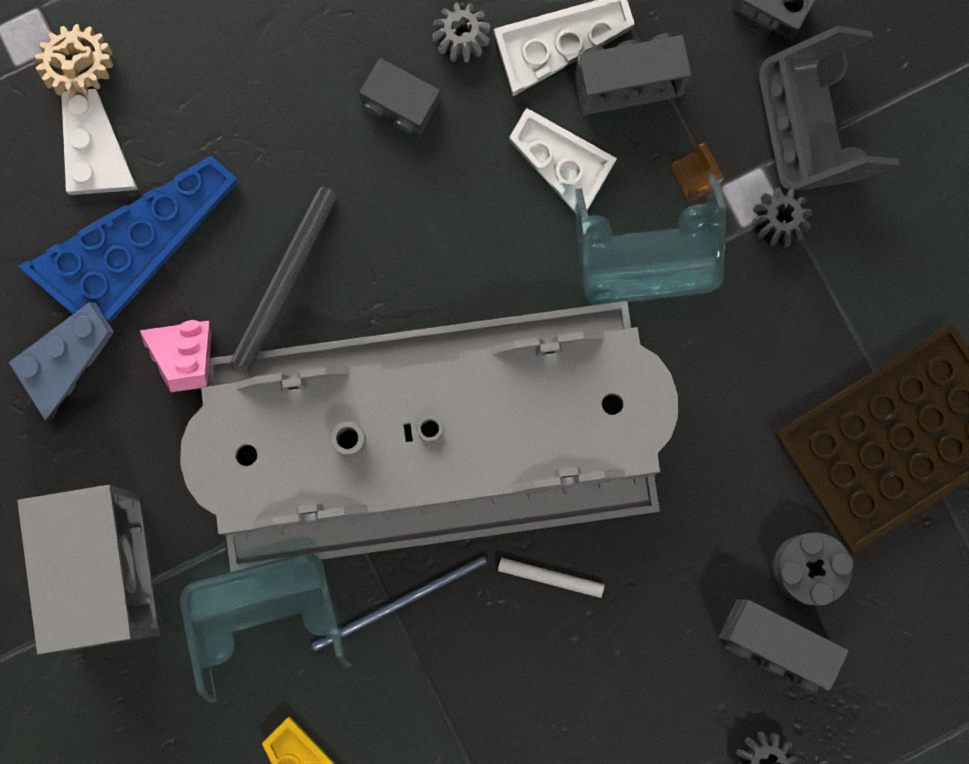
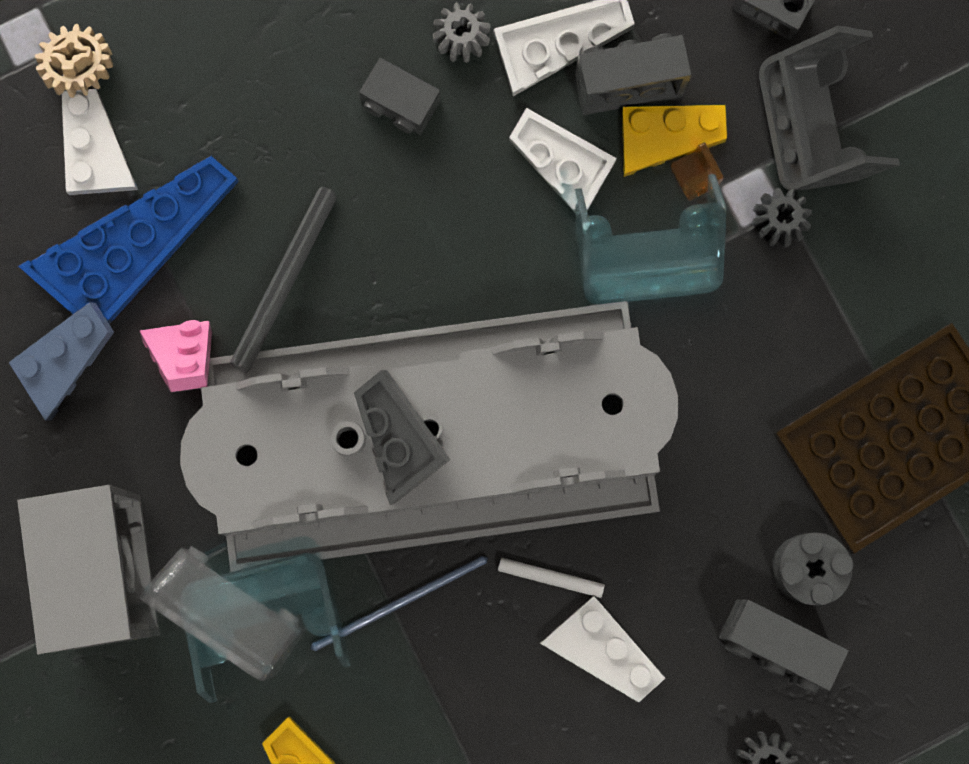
(223, 614): none -> clear windscreen
(400, 437): none -> dark grey wing
(604, 650): none -> white wing
(667, 132): none -> yellow wing

